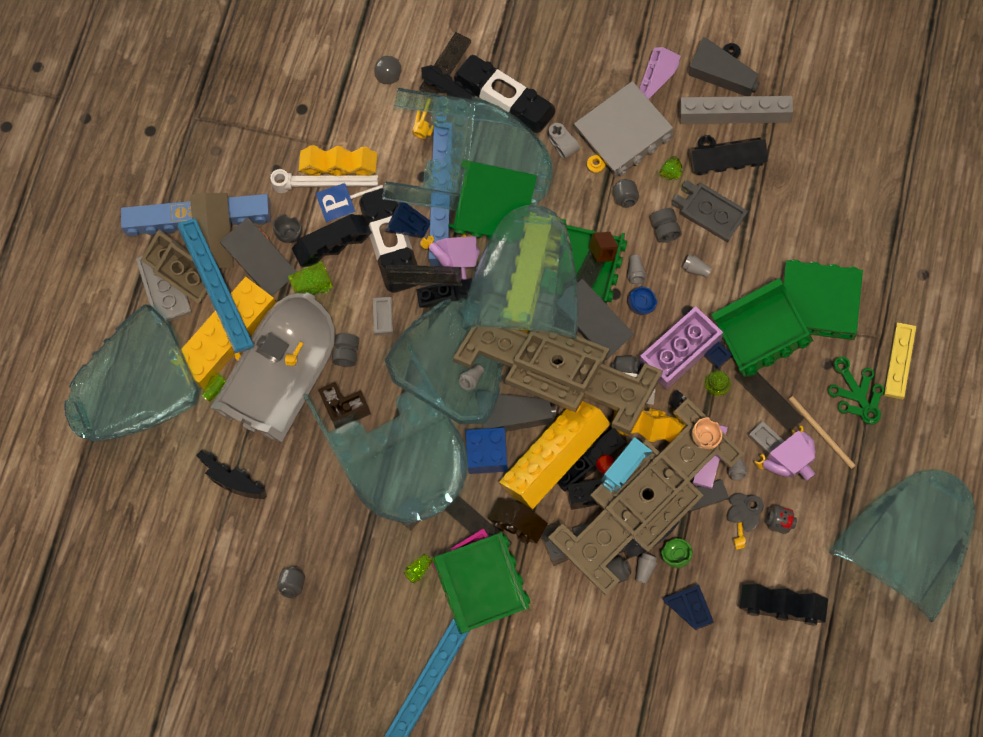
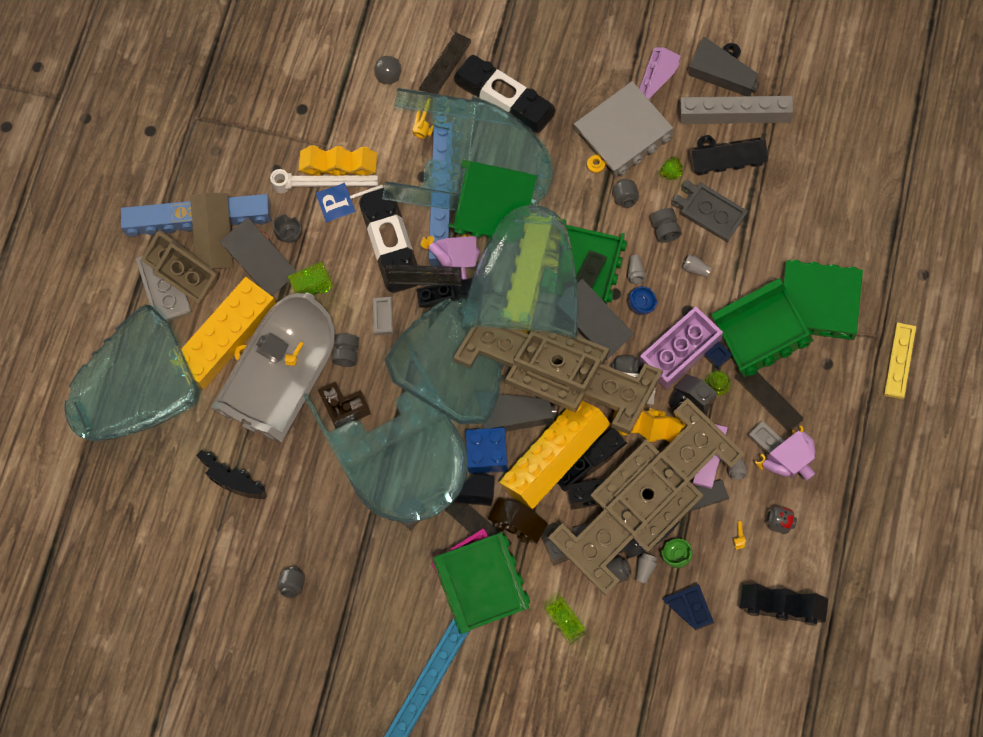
(213, 387): clear neon green cone -> none
(215, 285): dark azure tile -> none
(331, 239): black brick -> none
(408, 221): dark blue wing -> none
(417, 569): clear neon green cone -> none
(444, 83): black sword -> none
(470, 378): light grey cone -> none
(477, 491): none -> black slope
(564, 143): light grey piece -> none
(565, 620): none -> clear neon green brick
(603, 246): reddish brown brick -> none
(604, 463): red cone -> none
(625, 465): medium azure window -> none
(697, 392): none -> dark grey slope
(707, 433): light nougat hair -> none
(743, 513): dark grey plate -> none
(818, 428): tan axle -> none
(857, 394): green plant -> none
(914, 537): clear light blue windscreen -> none

